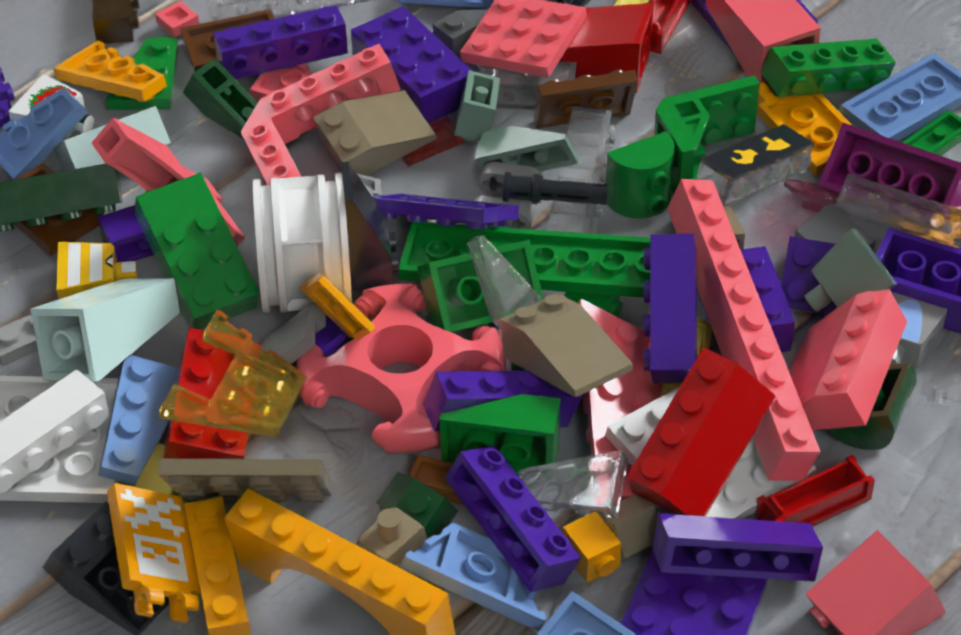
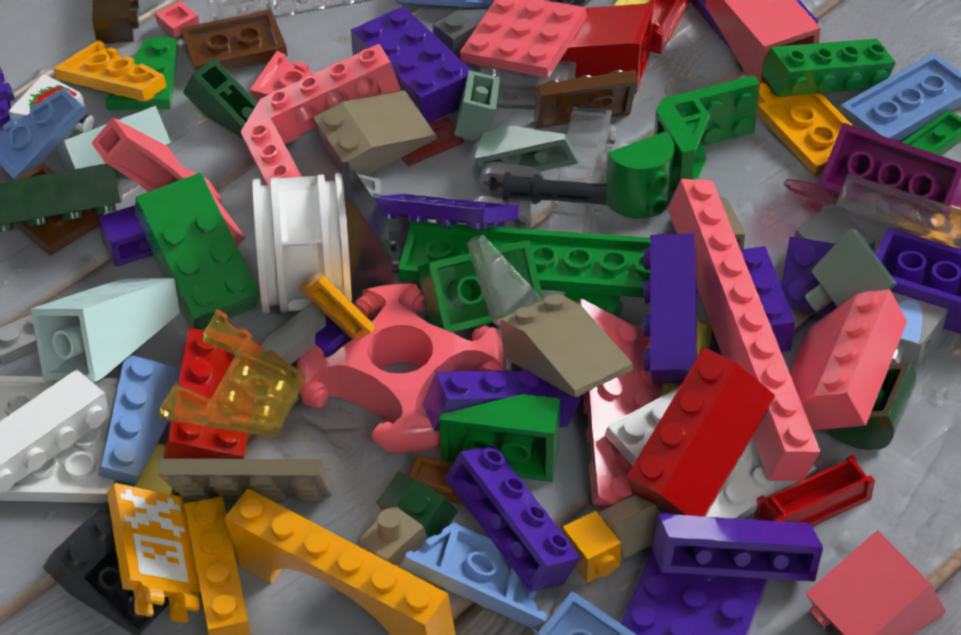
(89, 266): yellow torso -> none
(282, 42): dark purple brick -> none
(579, 483): clear wing -> none
(756, 163): brick -> none

